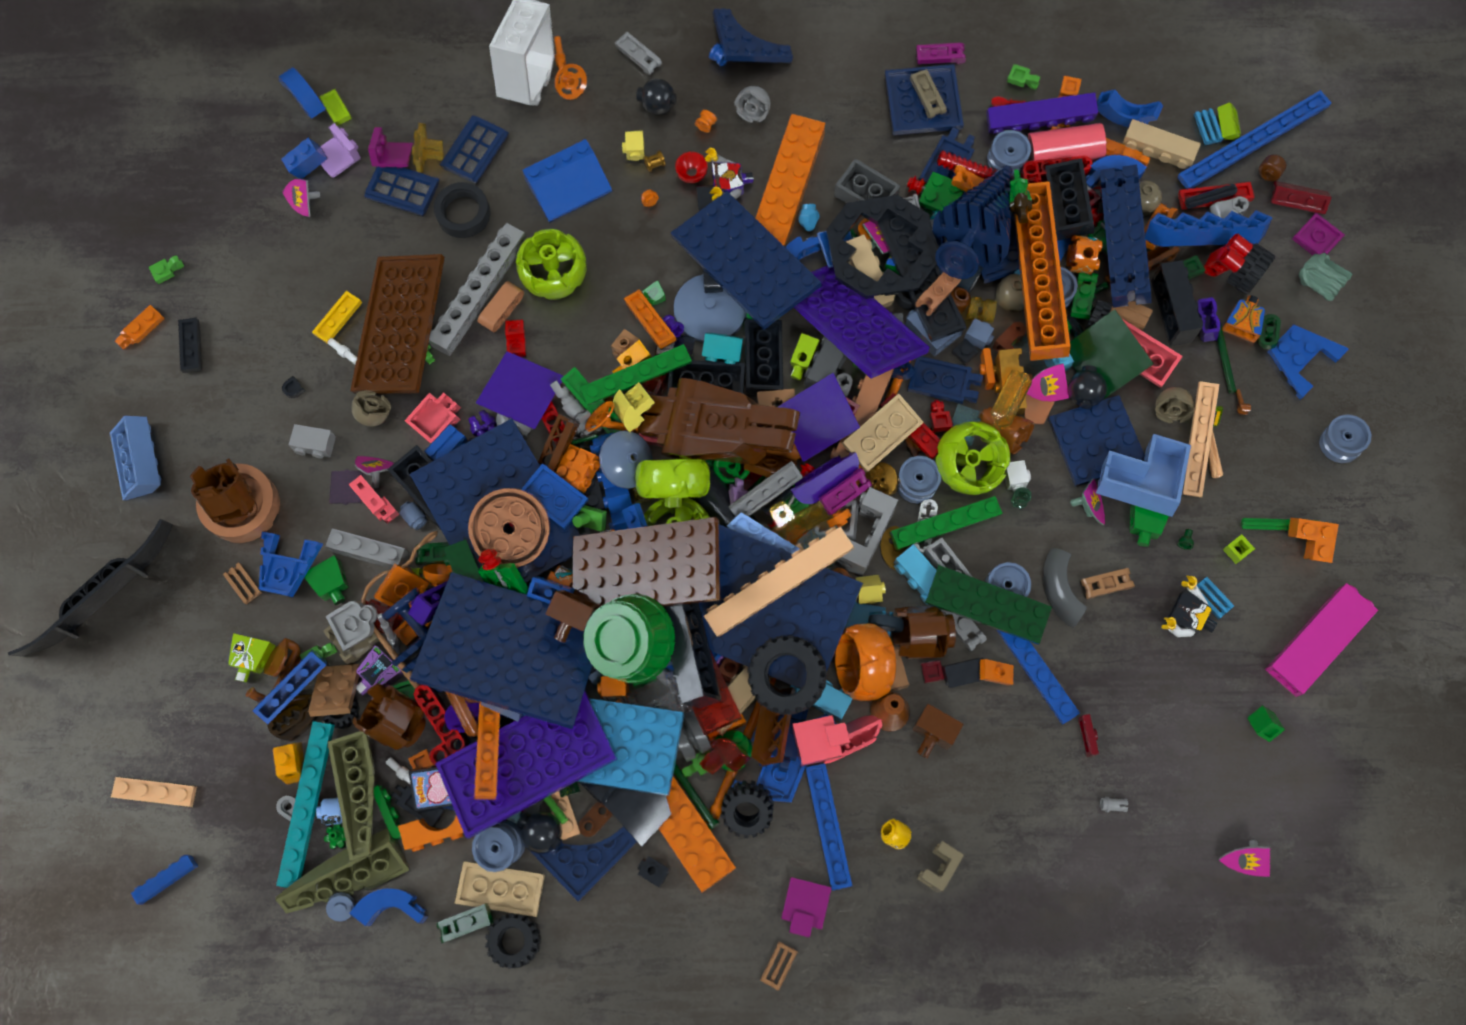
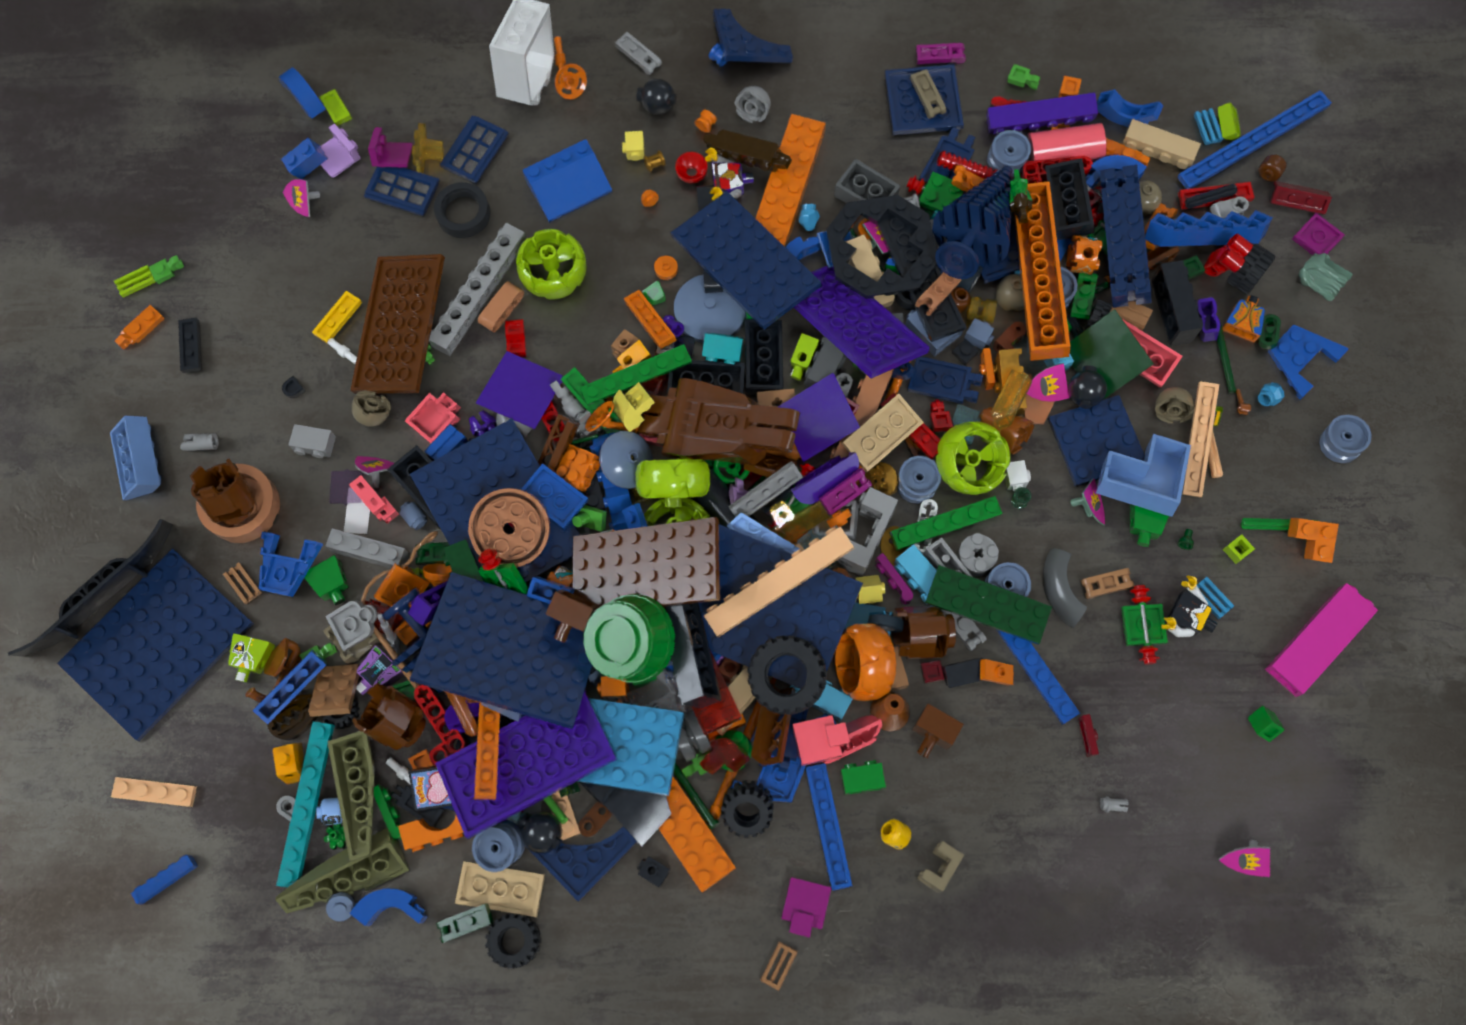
(134, 279): none -> lime tile
(155, 644): none -> dark blue plate
(199, 442): none -> light grey hinge
(357, 518): none -> white sticker
(666, 267): none -> orange wheel
(748, 150): none -> dark brown hinge
(862, 778): none -> green brick
(894, 579): none -> magenta plate
(979, 545): none -> light grey brick
(1143, 625): none -> green plate
(1271, 394): none -> dark azure rock

